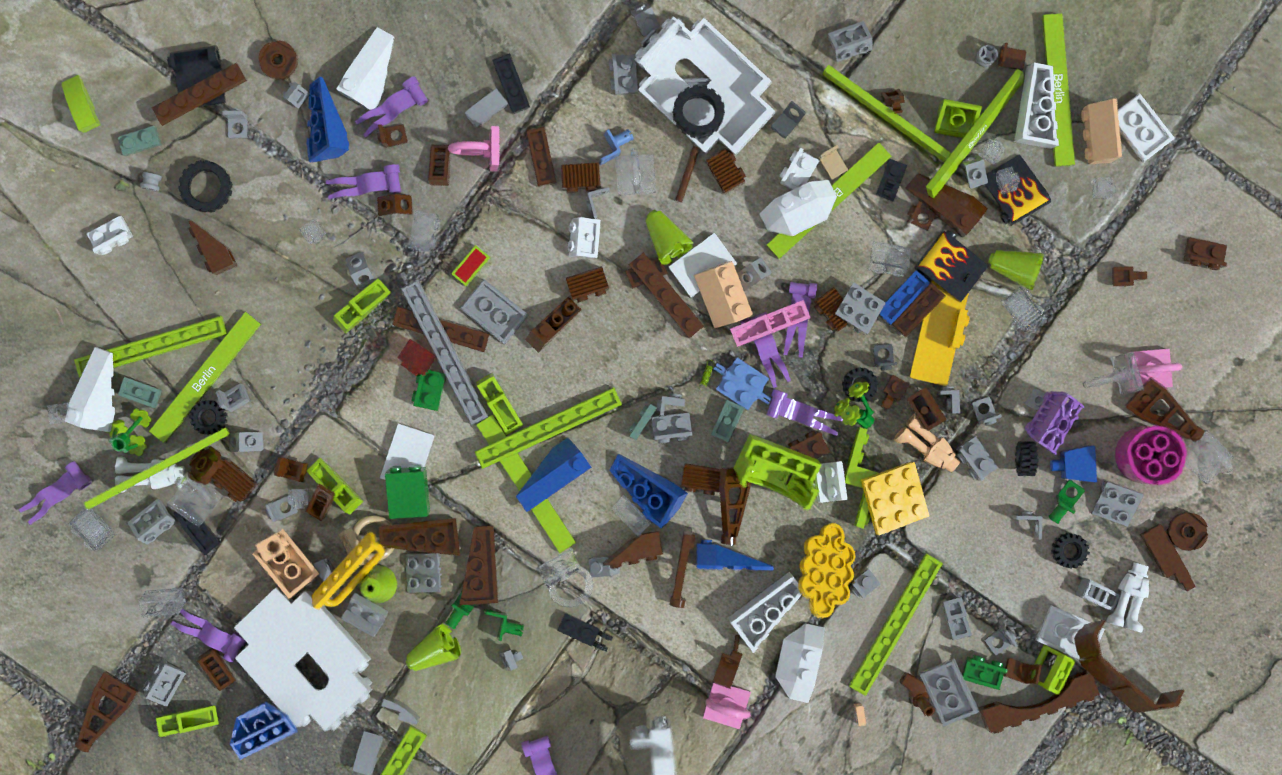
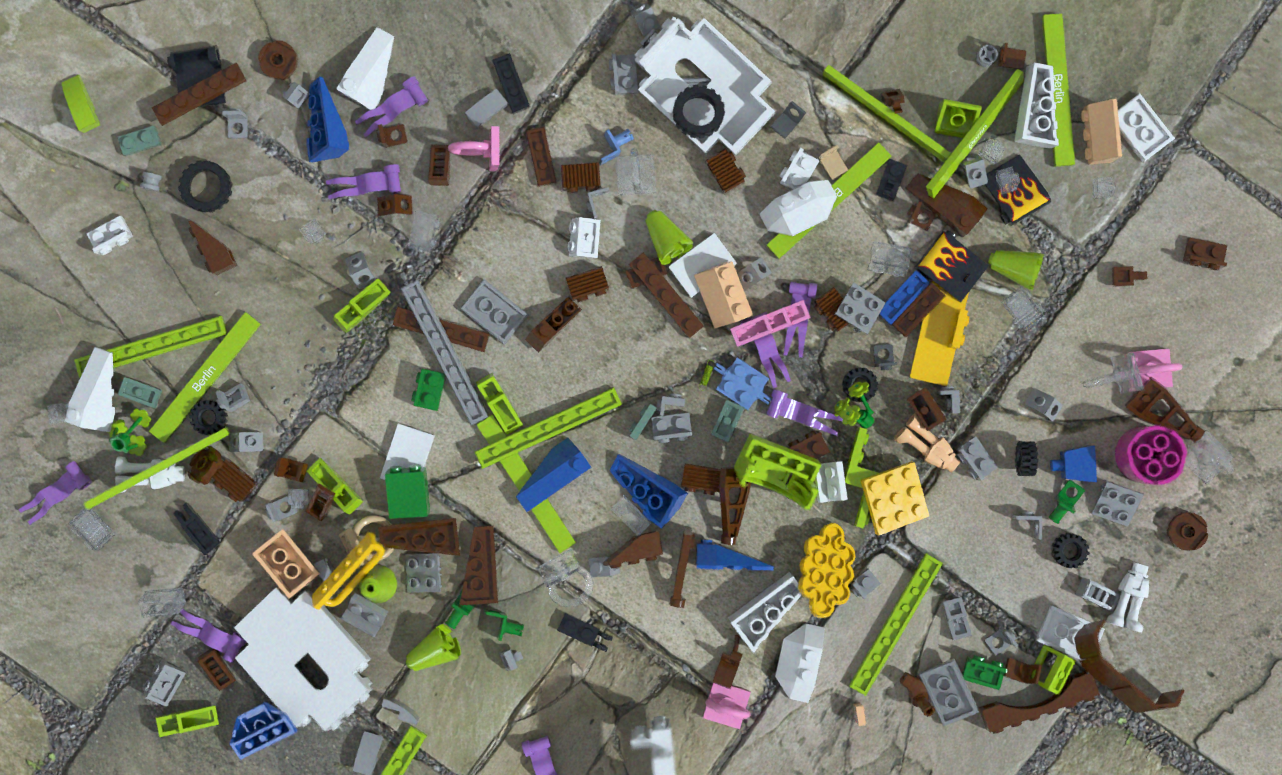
(115, 690): reddish brown plate -> none
(151, 522): light grey bracket -> none
(194, 500): clear tile -> none
(264, 547): light nougat brick -> none
(416, 358): clear red brick -> none
(470, 265): red tile -> none
(687, 174): reddish brown bar -> none
(851, 41): light grey bracket -> none
(894, 389): reddish brown plate -> none
(988, 418): light grey bracket -> none
(1053, 420): medium lavender piece -> none
(1166, 556): reddish brown piece -> none

